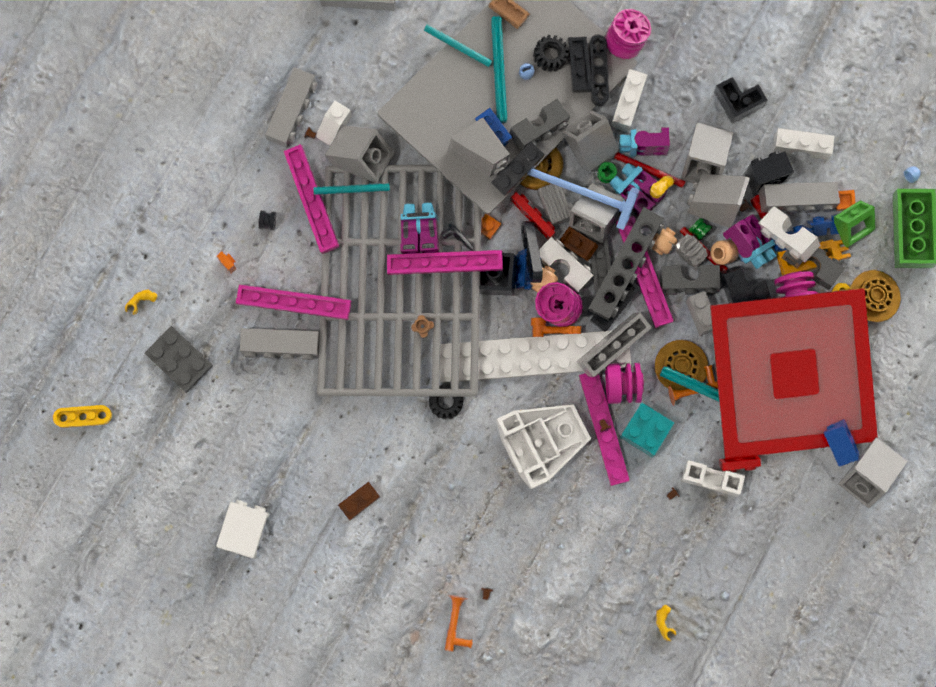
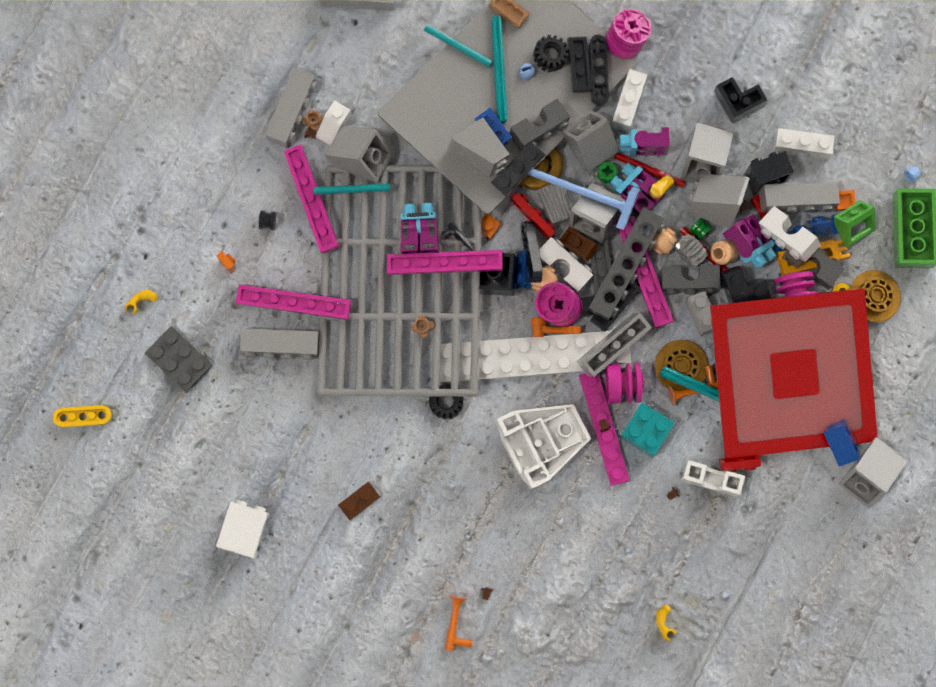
(312, 115): none -> medium nougat plate

